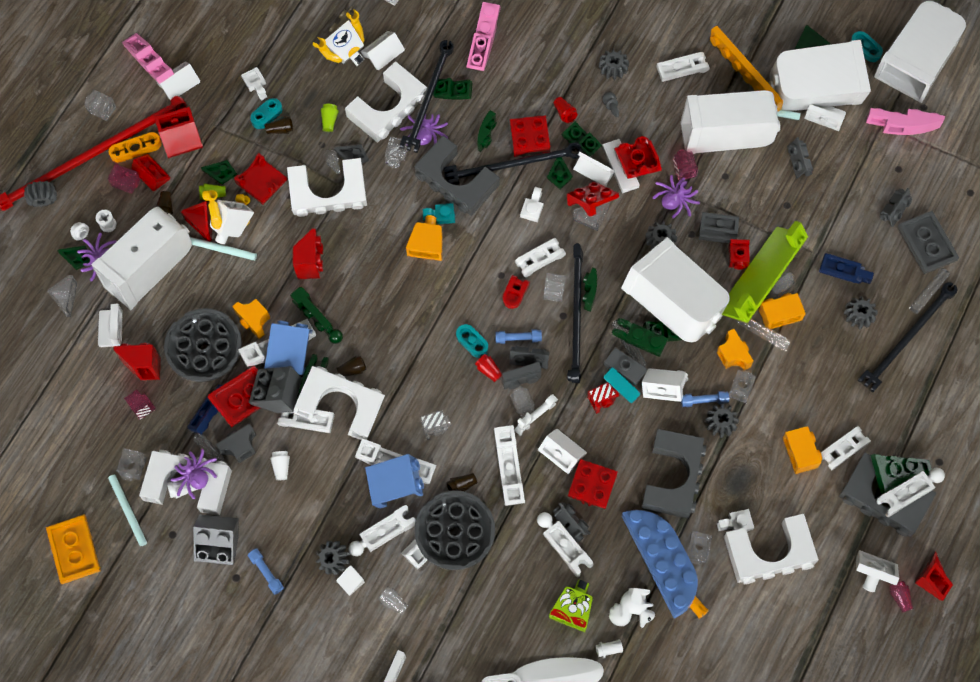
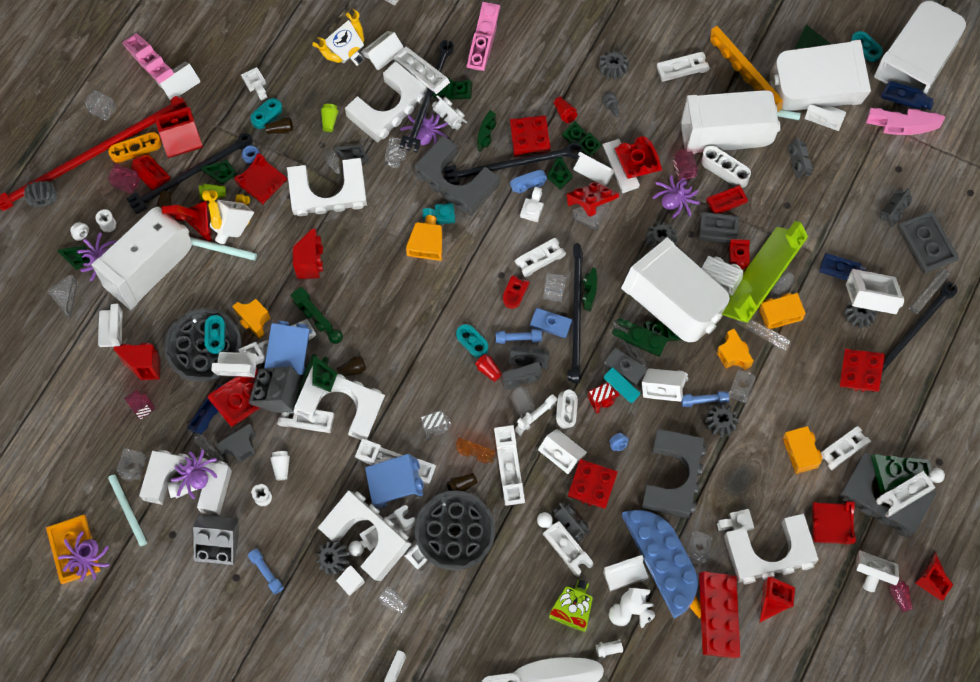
(84, 557): none -> medium lavender animal
(139, 202): none -> black hinge
(180, 213): none -> red plate
(214, 335): none -> teal plate
(235, 364): none -> white panel
(247, 151): none -> medium blue plate
(261, 489): none -> white bush
(322, 375): none -> dark green piece
(390, 544): none -> white arch
(421, 70): none -> white plate
(444, 107): none -> white hinge
(469, 448): none -> clear orange plate
(524, 182): none -> medium blue plate
(551, 323): none -> medium blue plate
(567, 410): none -> white plate
(618, 442): none -> medium blue plate
(625, 573): none -> white panel
(719, 615): none -> red plate
(722, 159): none -> white beam
(723, 273): none -> white brick
(727, 200): none -> red plate
(775, 598): none -> red slope
(833, 523): none -> red piece
(862, 370): none -> red piece
(874, 291): none -> white window
(906, 96): none -> dark blue hinge

